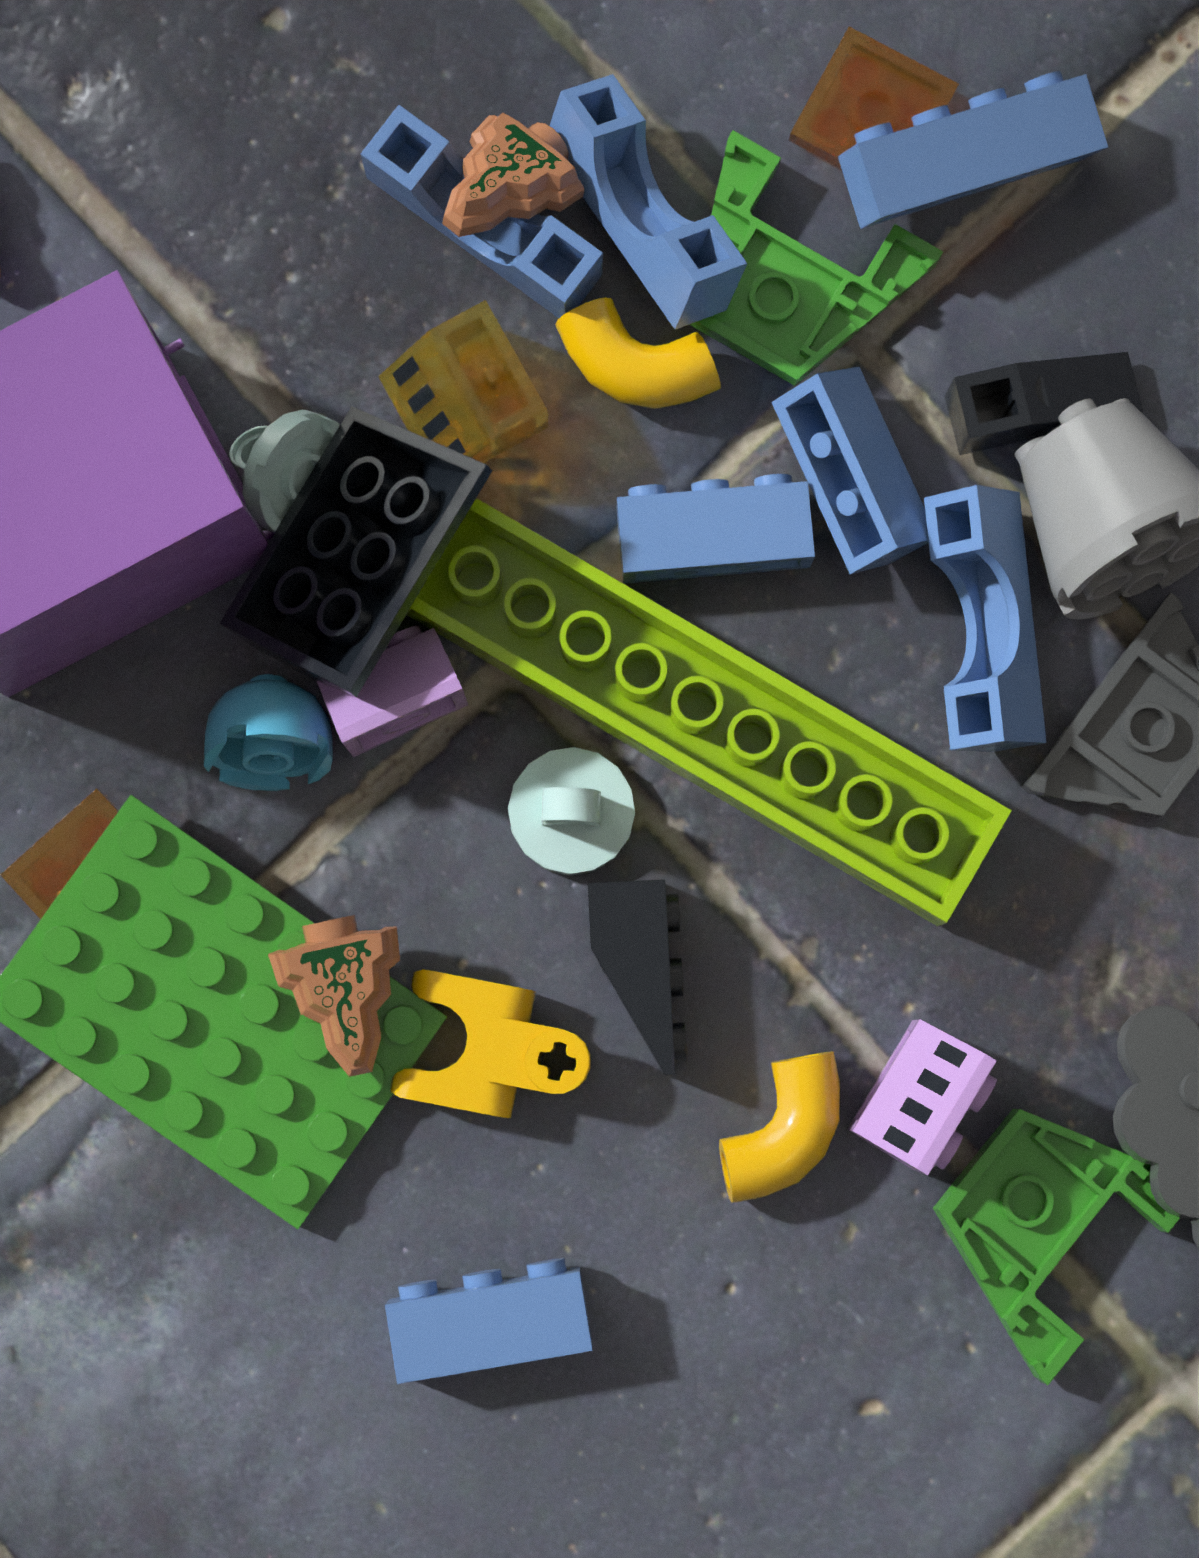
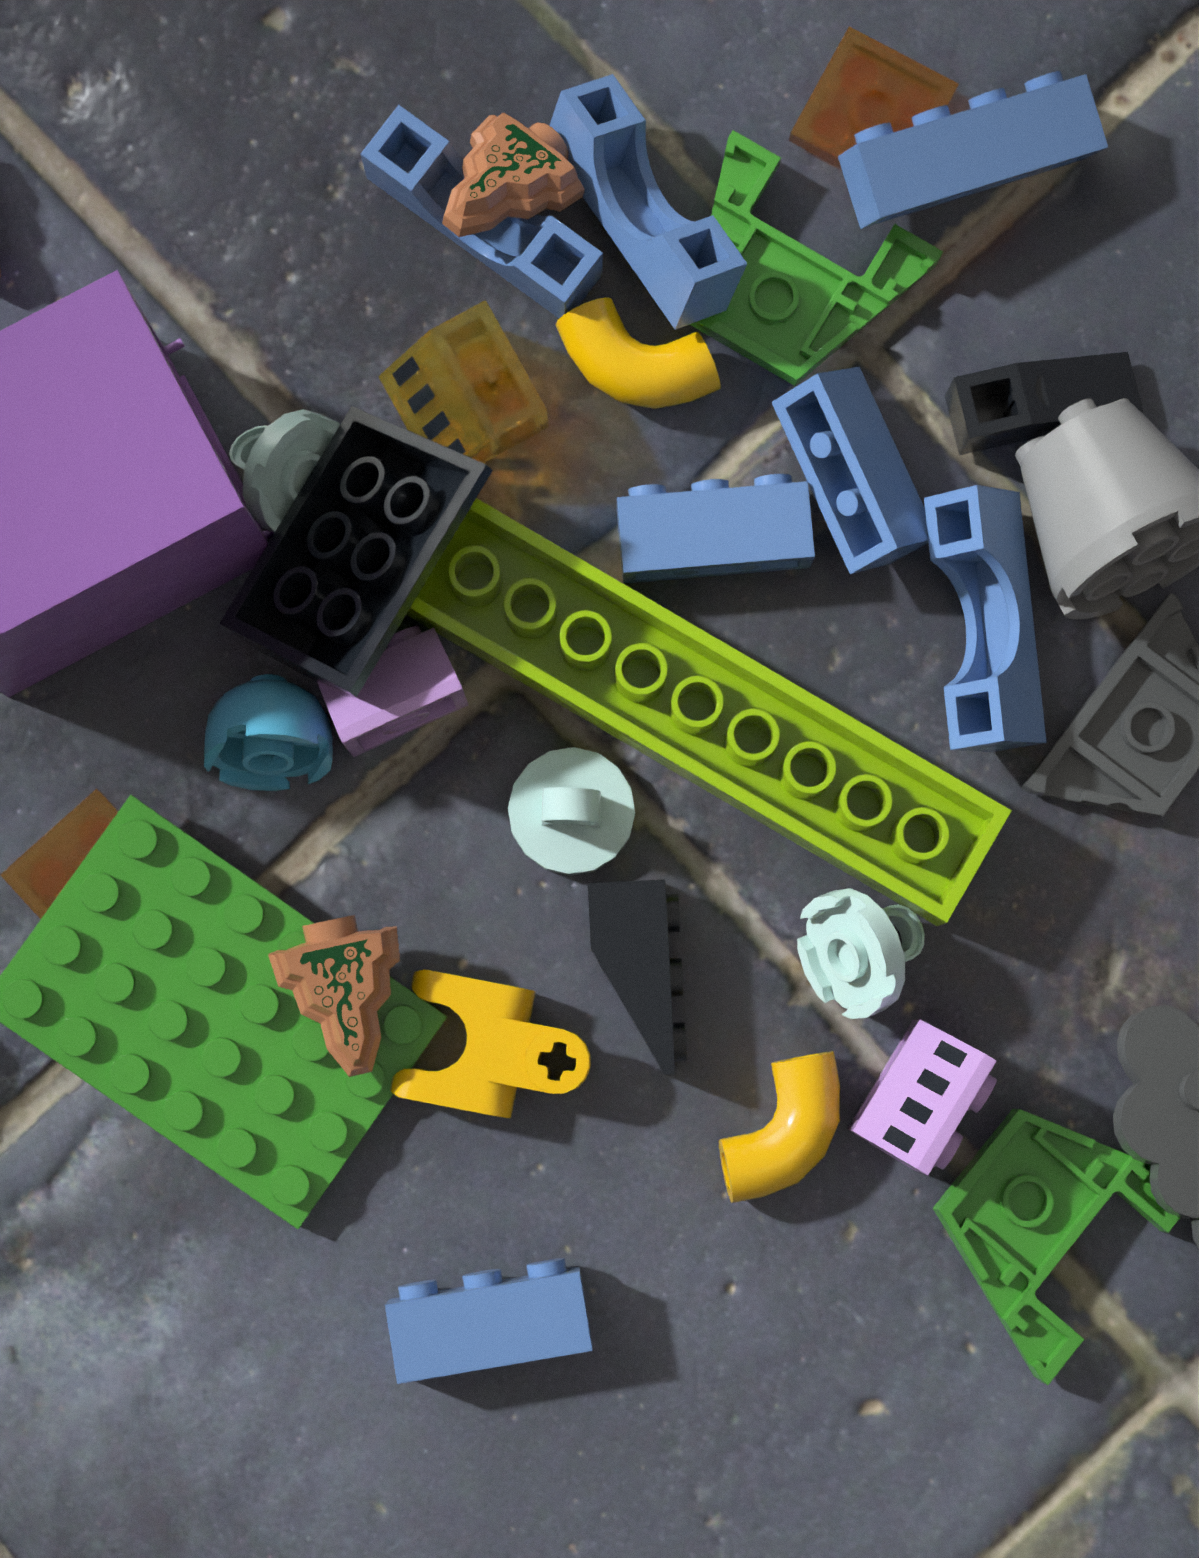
(856, 951): none -> light aqua tile

